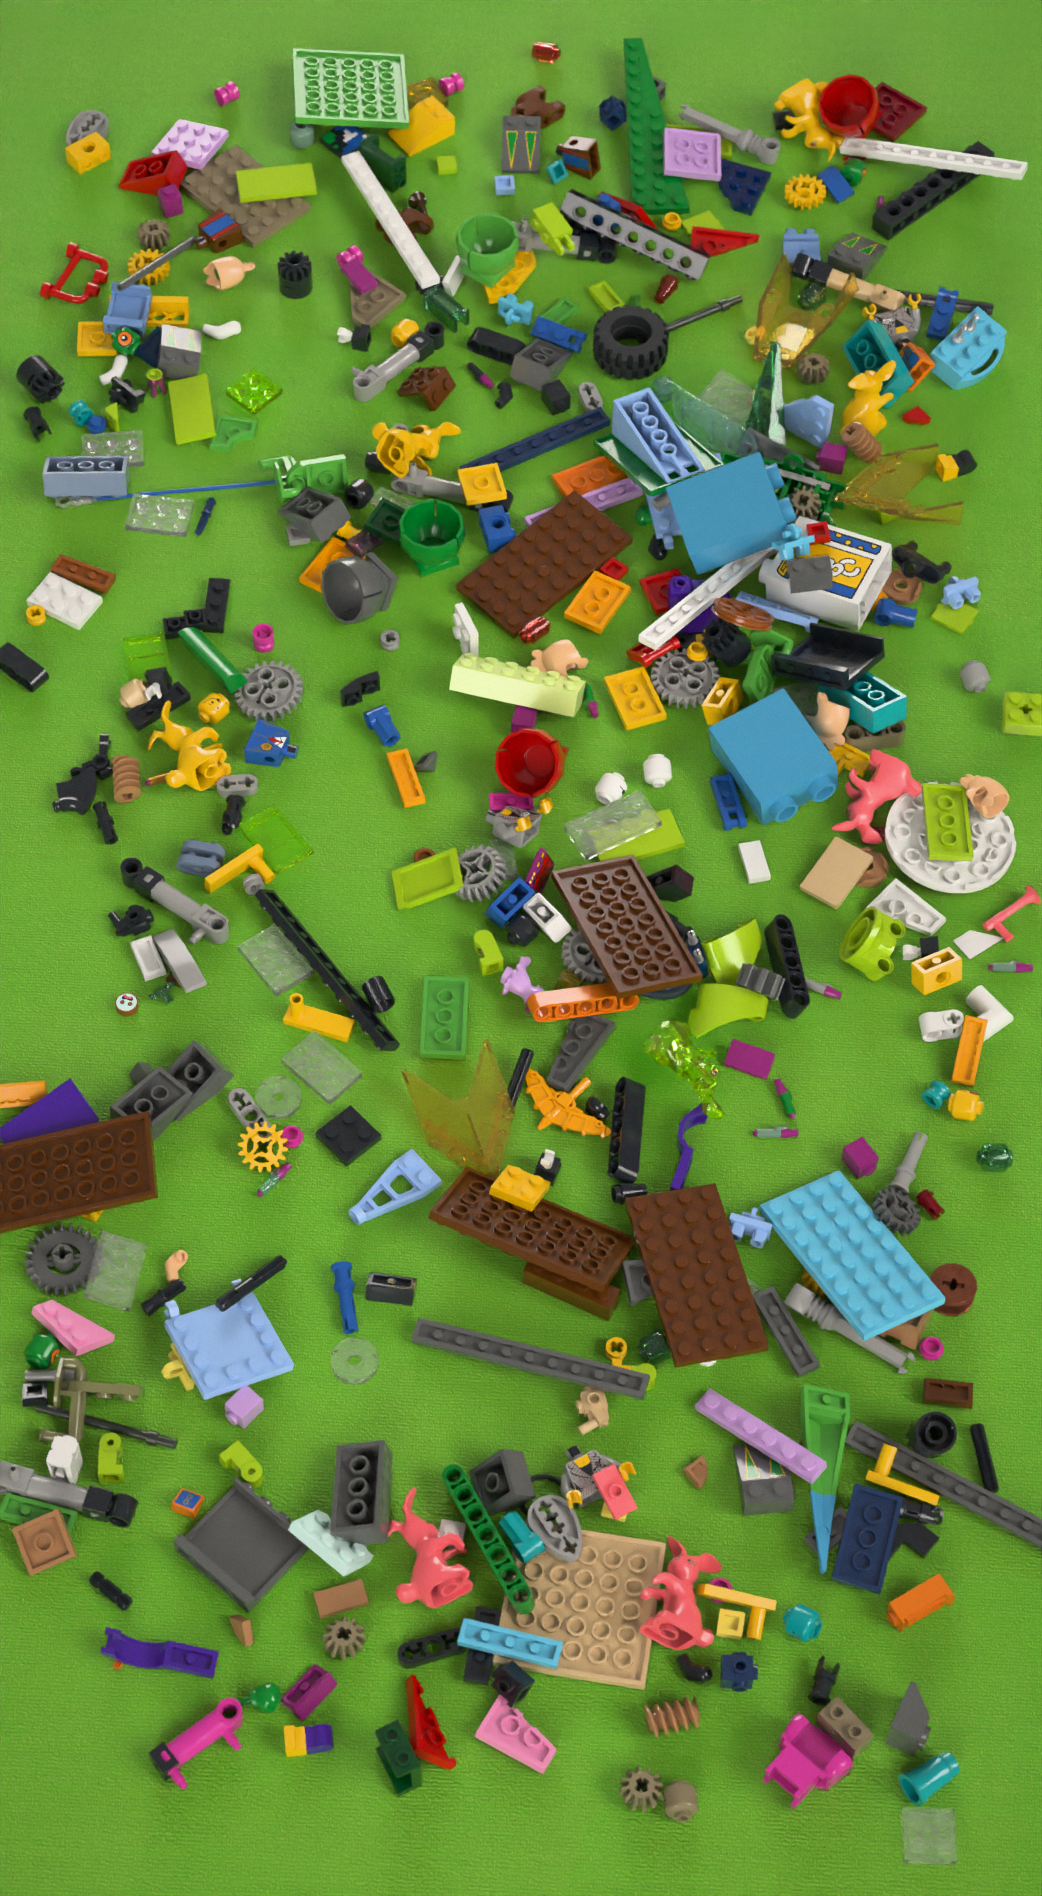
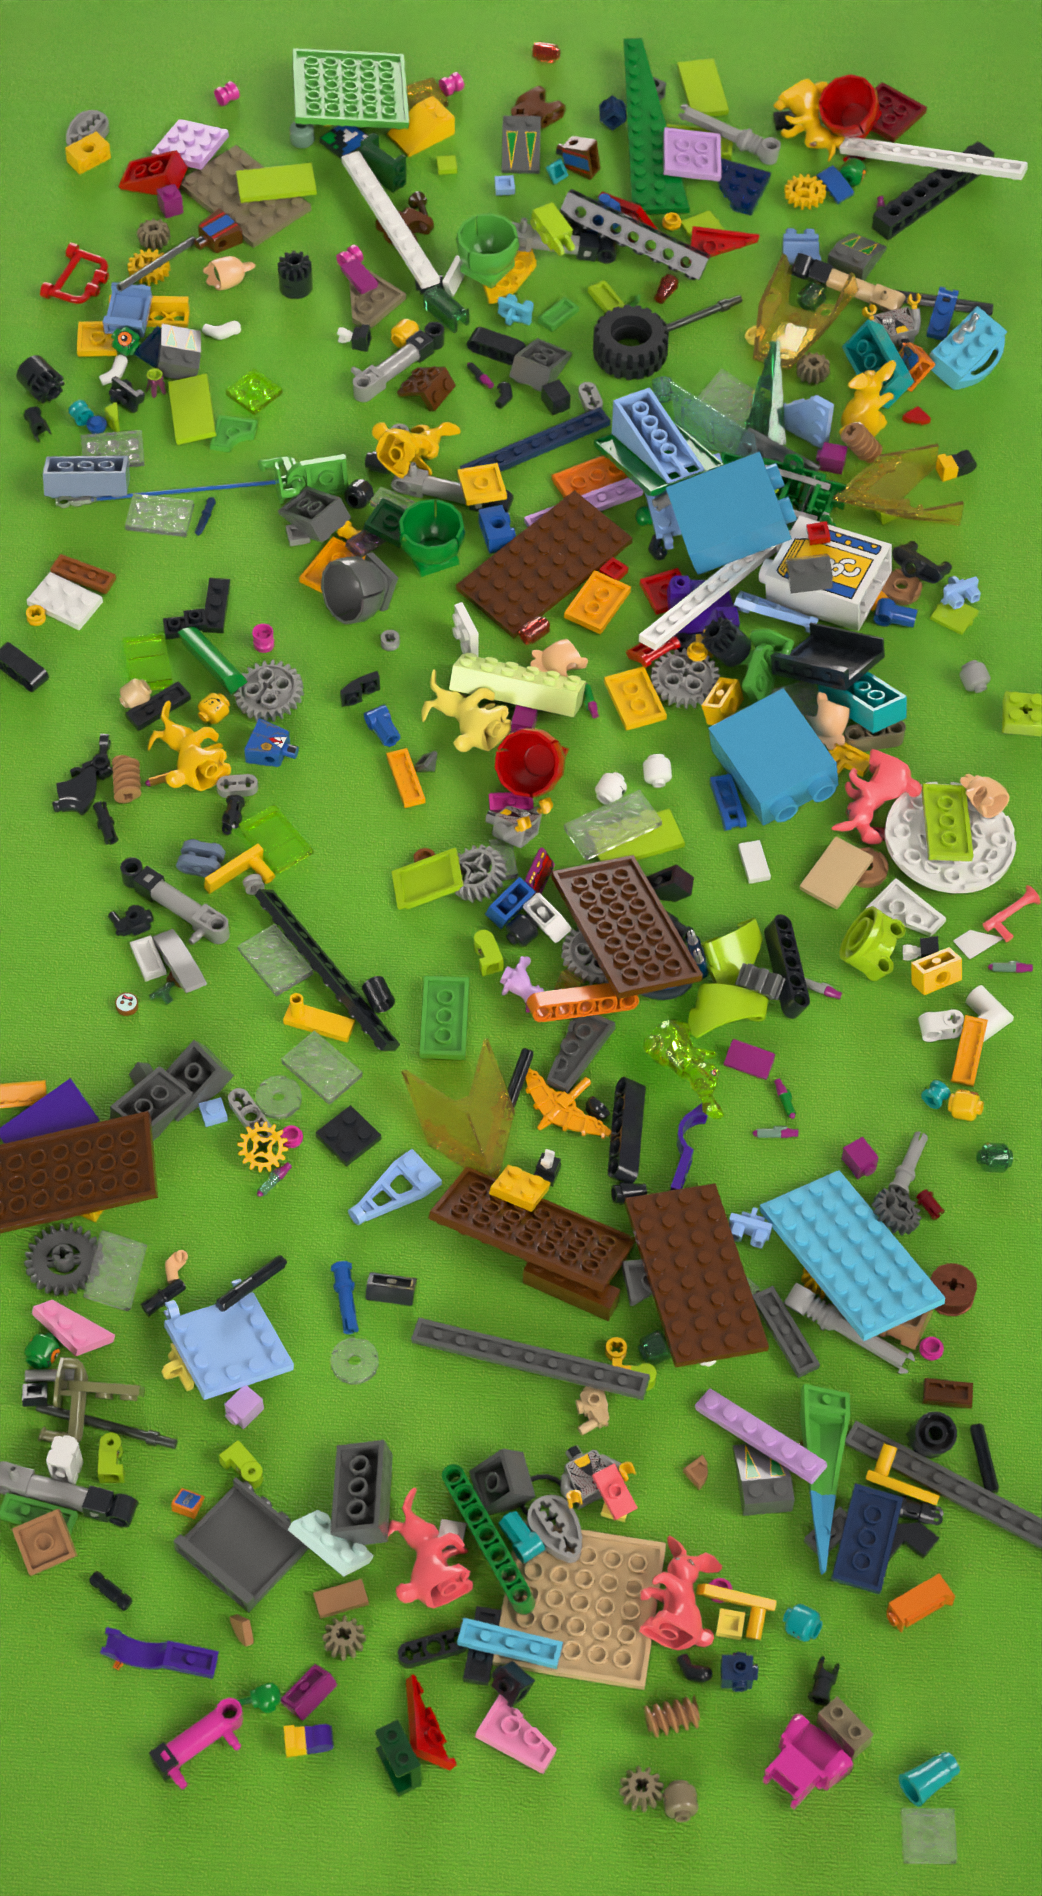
(158, 681): black piece -> none
(213, 1112): none -> light blue plate
(478, 726): none -> light yellow animal
(558, 334): blue plate -> none
(703, 87): none -> lime tile
(742, 614): dark orange wedge -> none
(793, 540): medium azure hips -> none
(807, 497): dark tan gear -> none
(910, 1726): dark grey slope -> none

